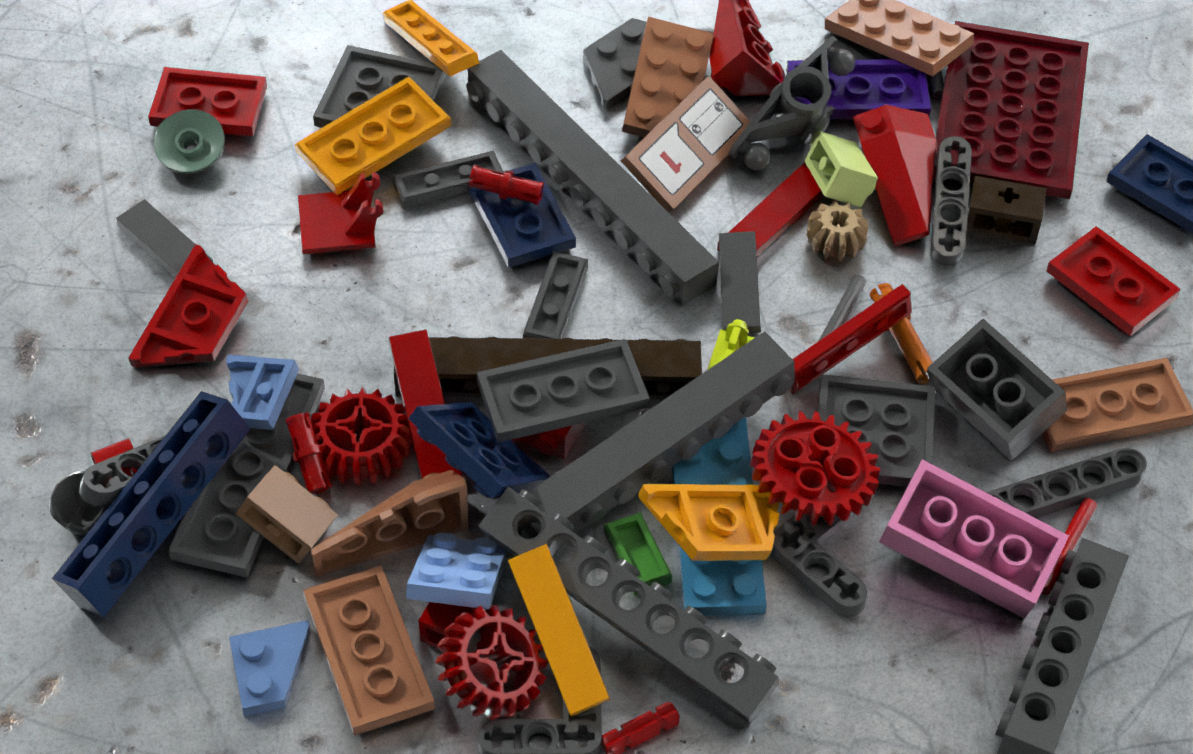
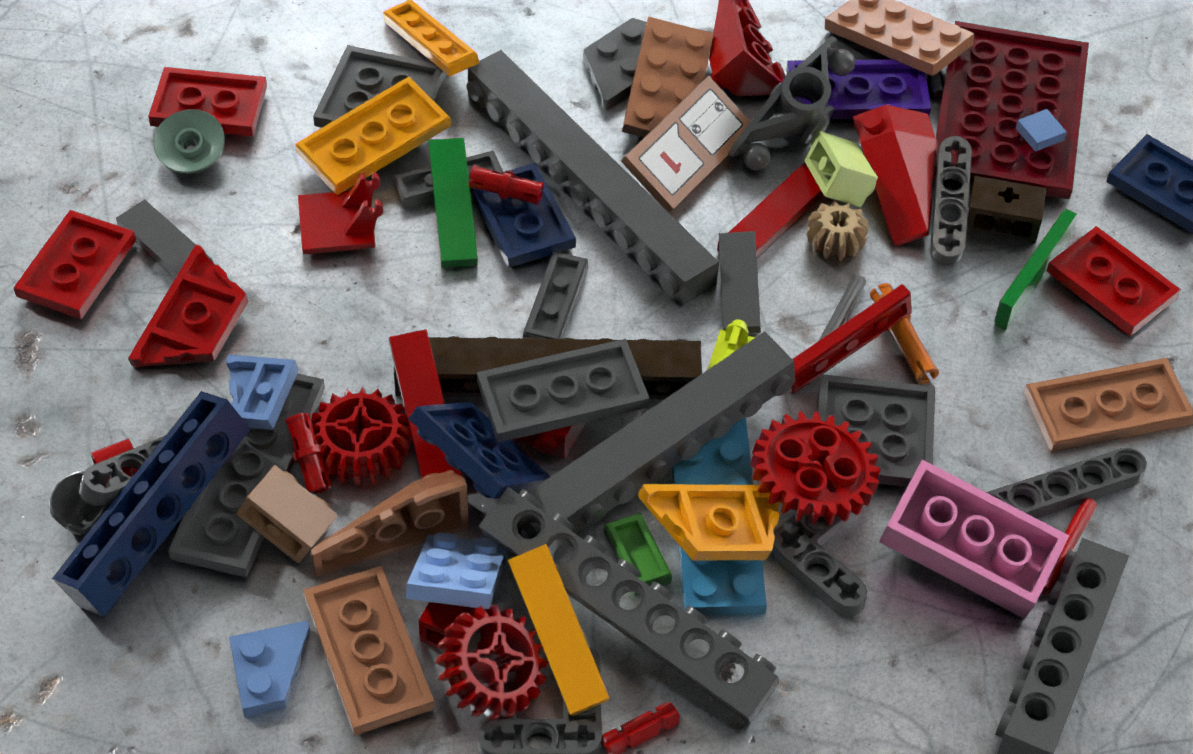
(75, 264): none -> red plate
(452, 202): none -> green tile
(997, 389): dark grey brick -> none
(1034, 269): none -> green tile
(1041, 130): none -> medium blue tile

